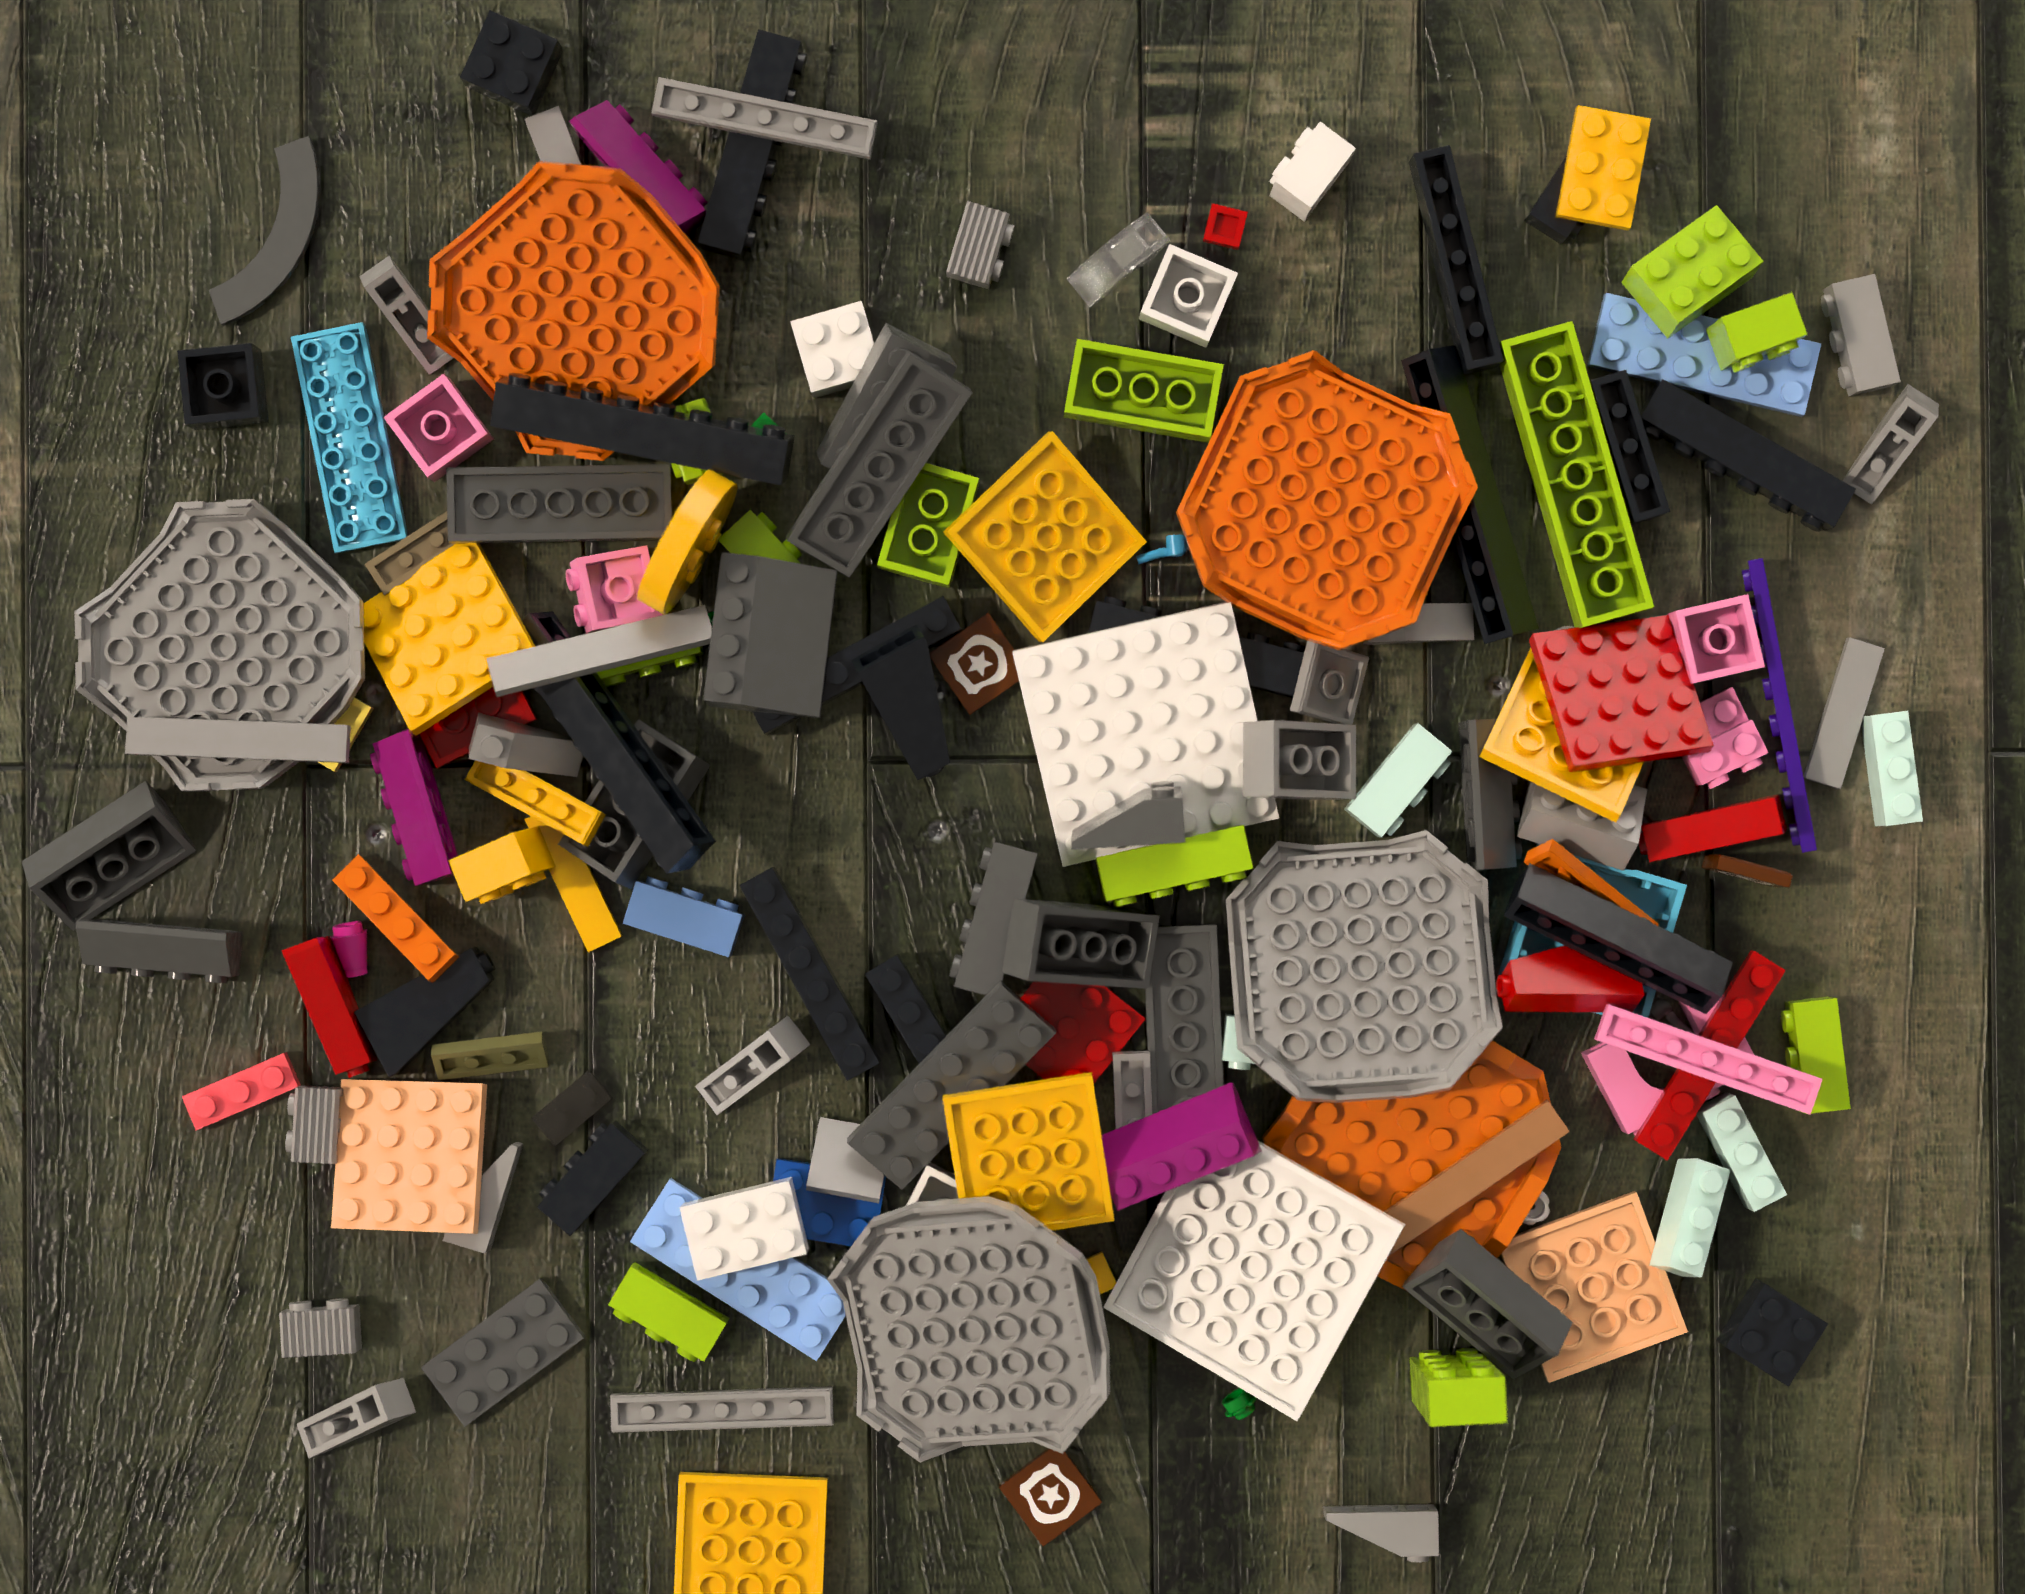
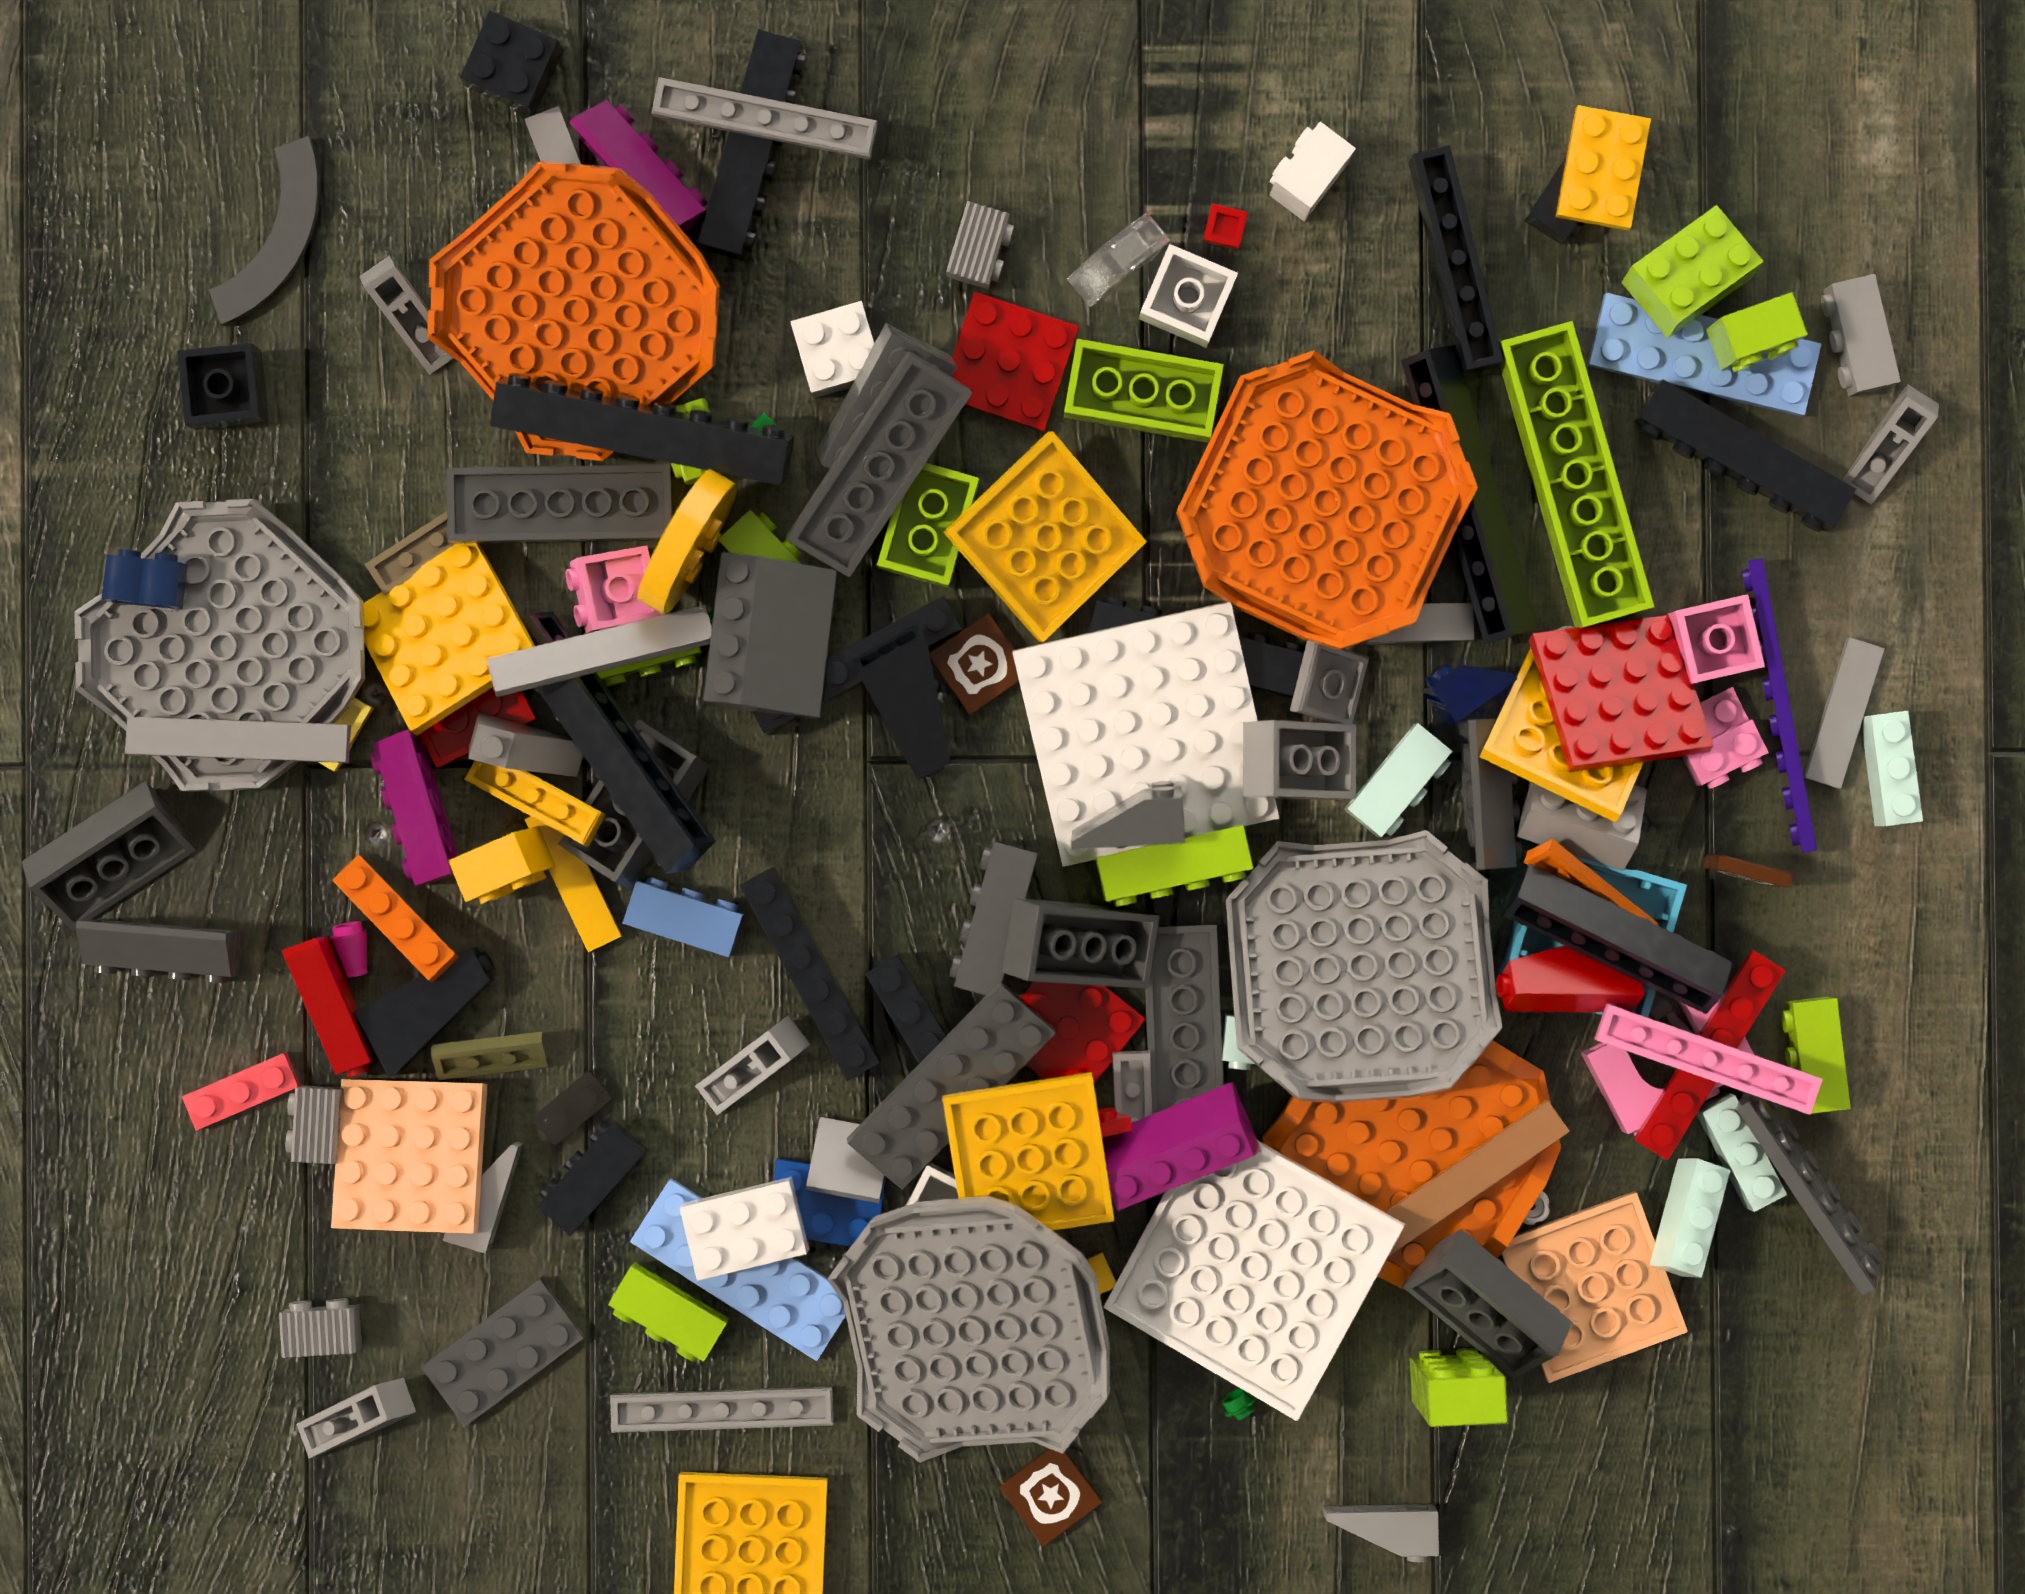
(144, 581): none -> dark blue brick
(349, 437): medium azure plate -> none
(438, 427): bright pink brick -> none
(1012, 360): none -> red plate
(1113, 1122): none -> red plate
(1175, 547): dark azure hand -> none
(1463, 689): none -> clear blue slope
(1629, 448): black brick -> none
(1713, 828): red slope -> none
(1772, 1332): black brick -> none
(1815, 1195): none -> dark grey plate

